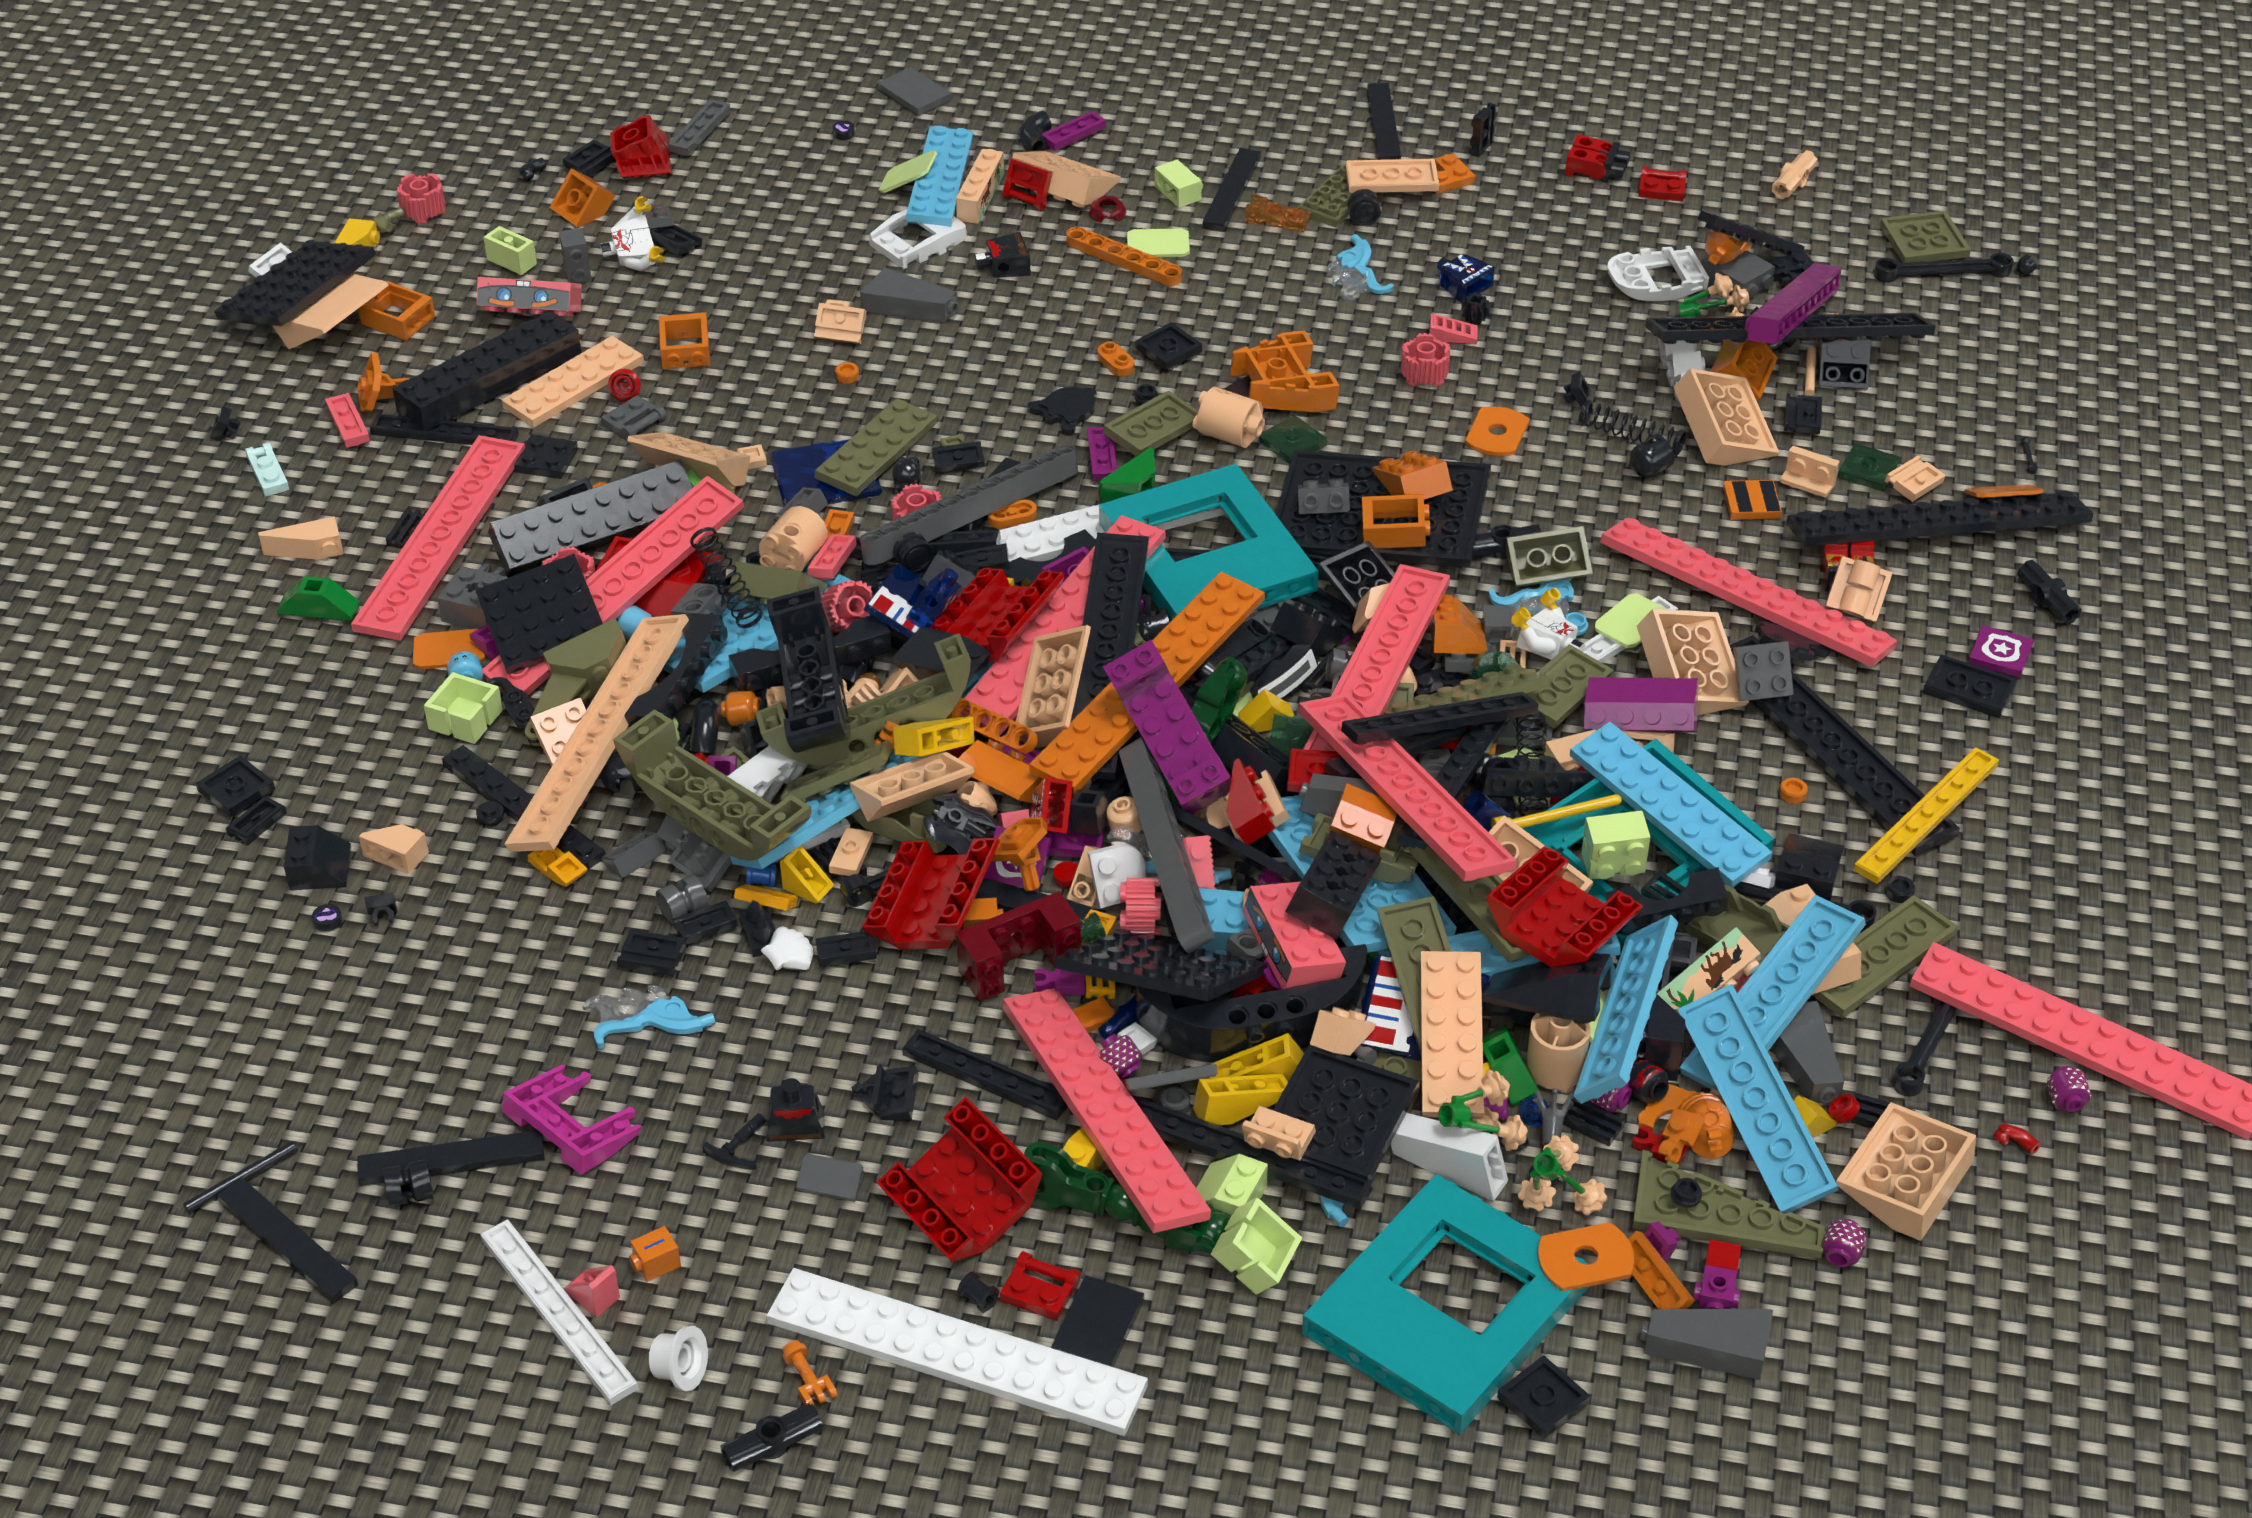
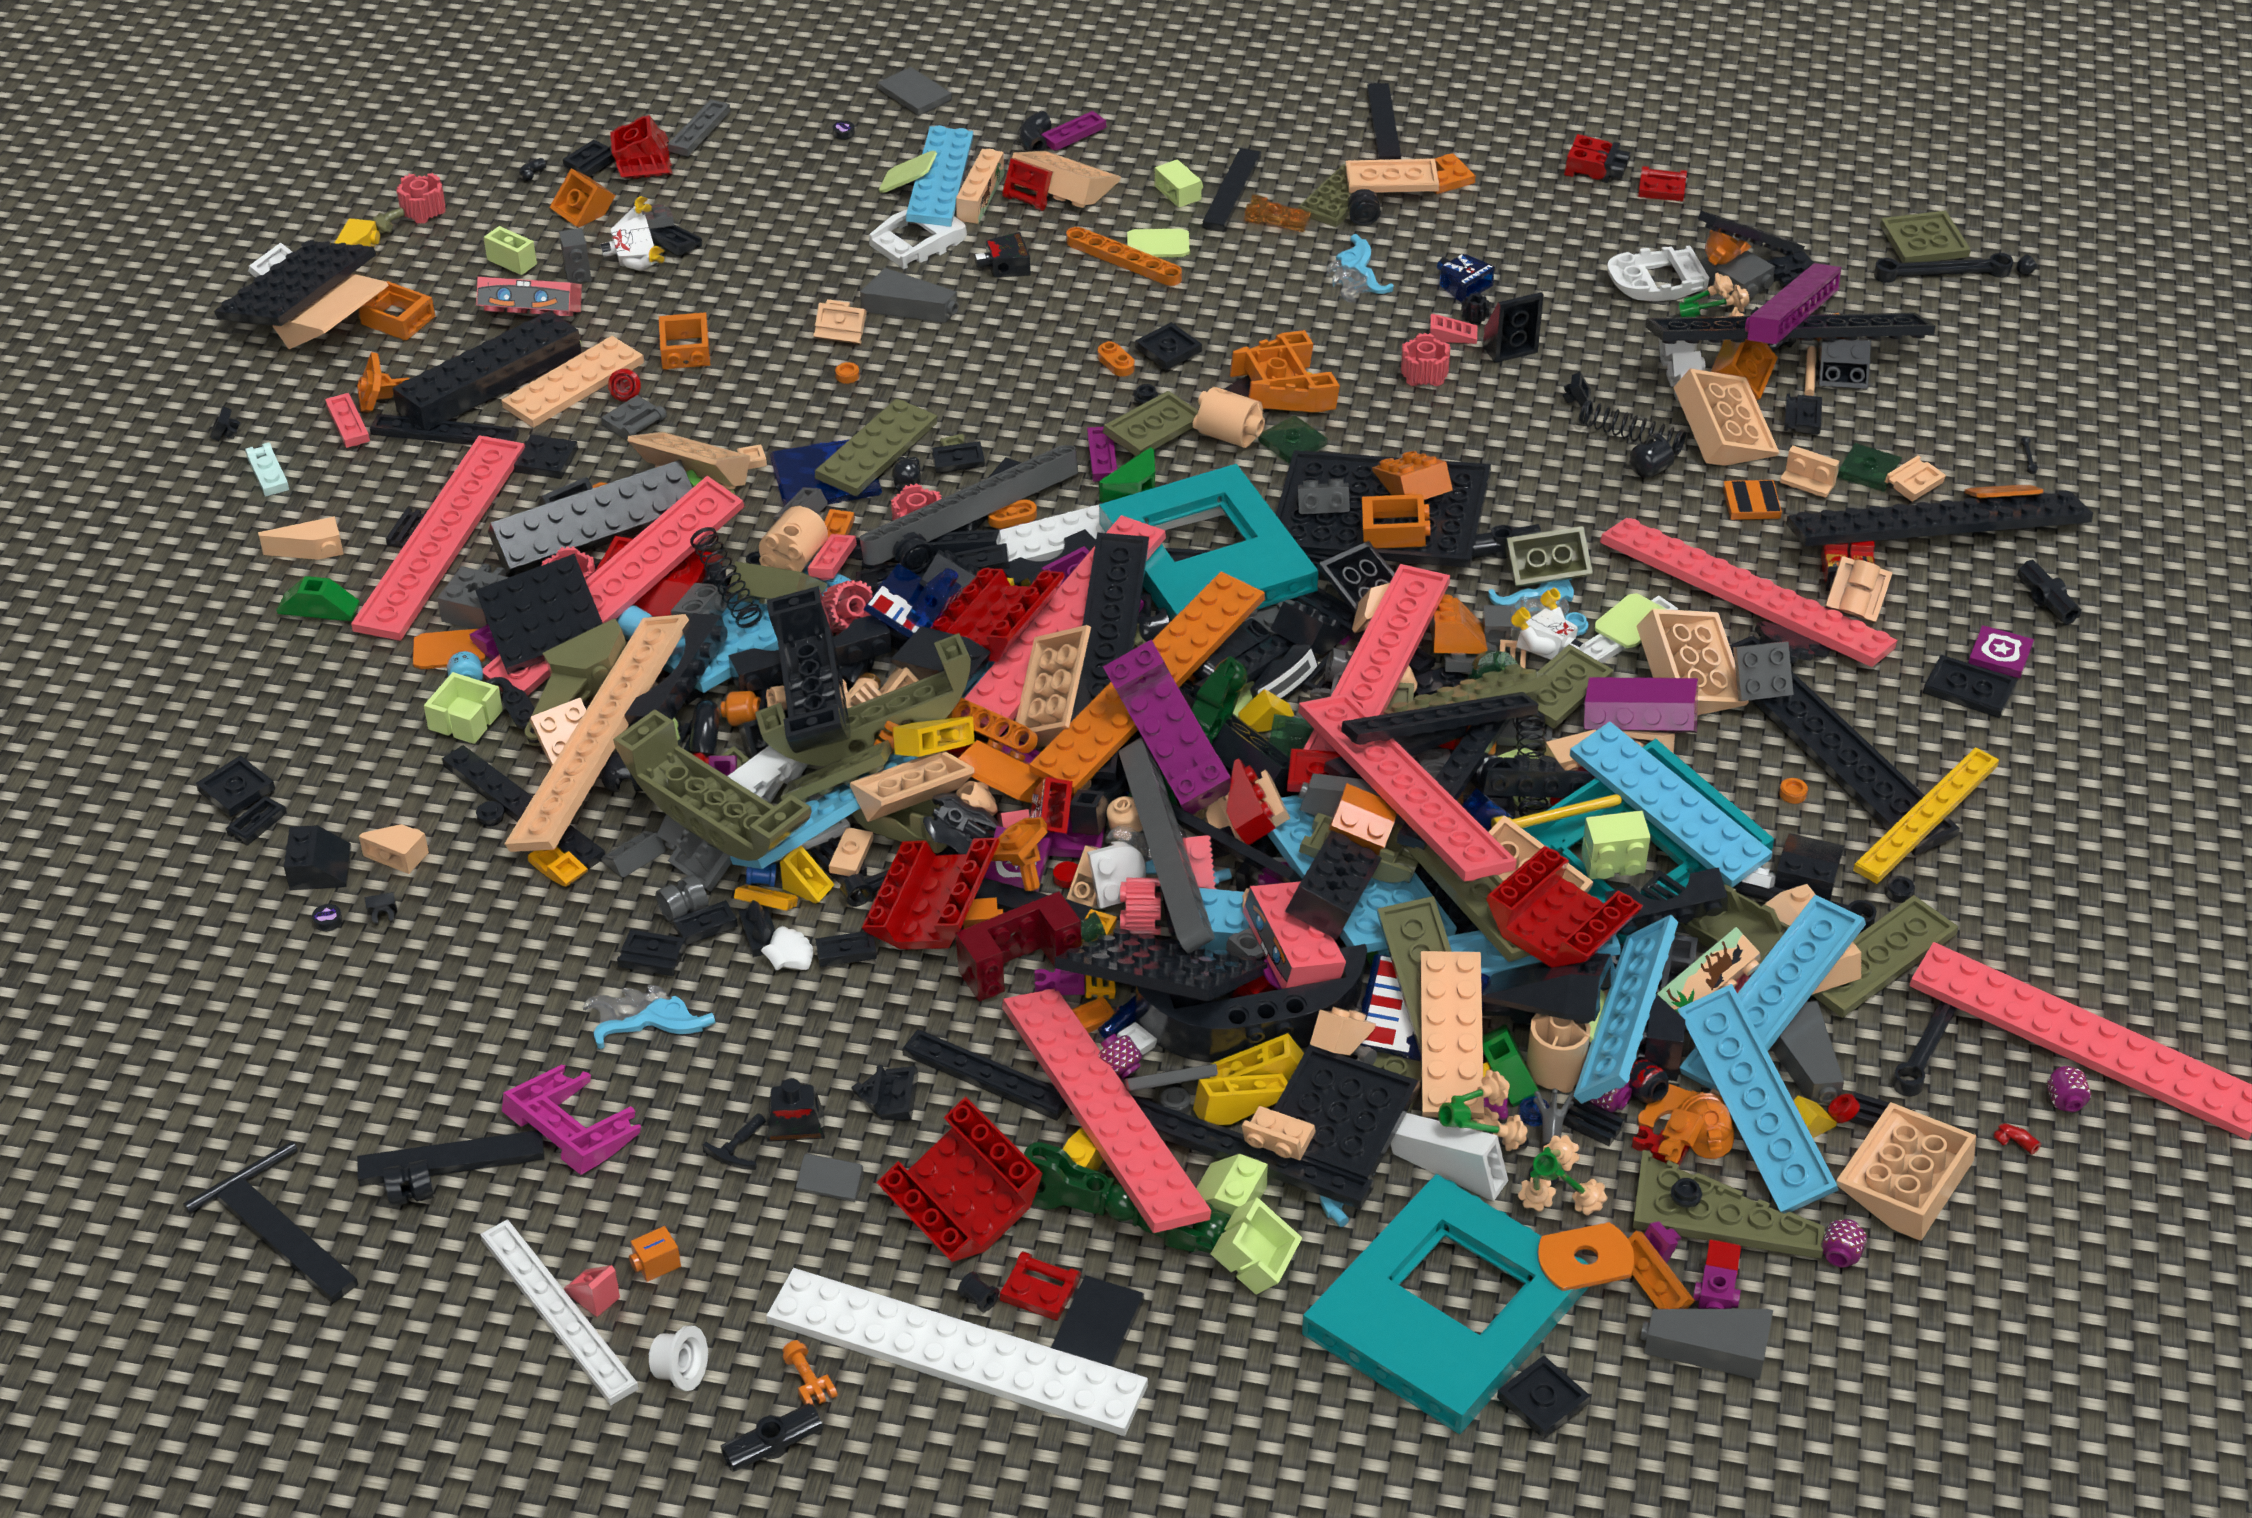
(1066, 406): black tile -> none
(1099, 215): dark red piece -> none
(1483, 130): black plate -> none
(1497, 445): orange piece -> none
(1514, 328): none -> black slope
(1794, 175): light nougat piece -> none

